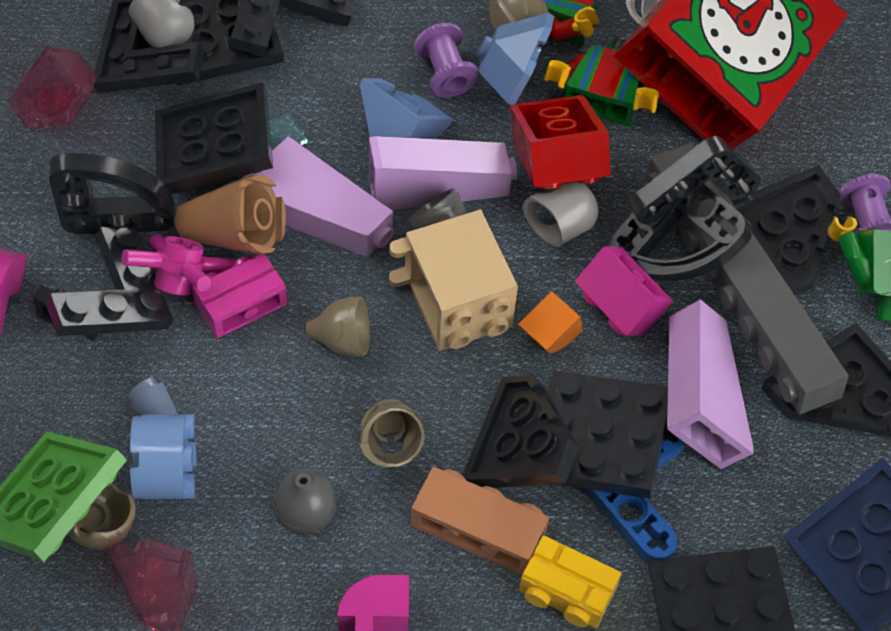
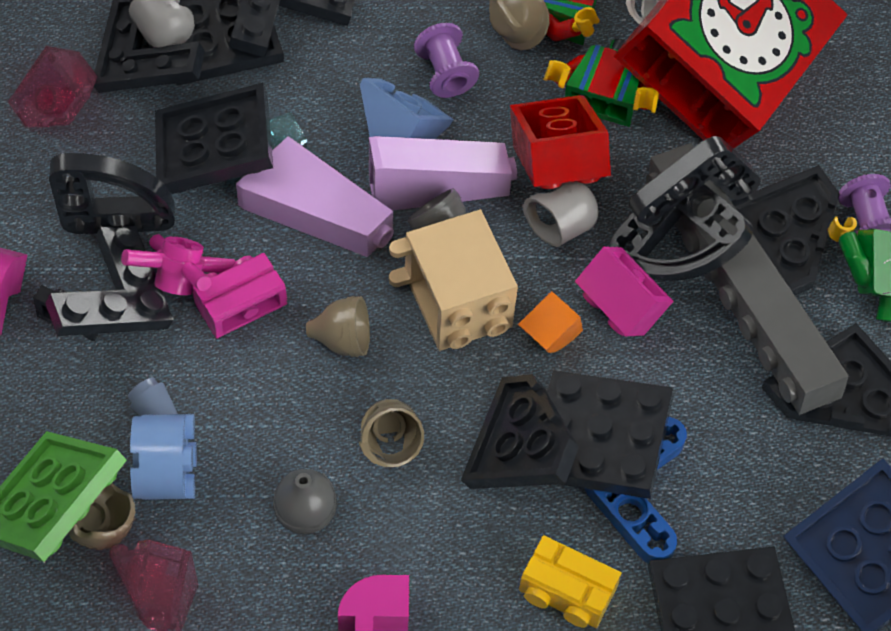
(235, 217): medium nougat cone -> none
(478, 519): nougat brick -> none
(512, 54): medium blue slope -> none
(705, 387): lavender slope -> none

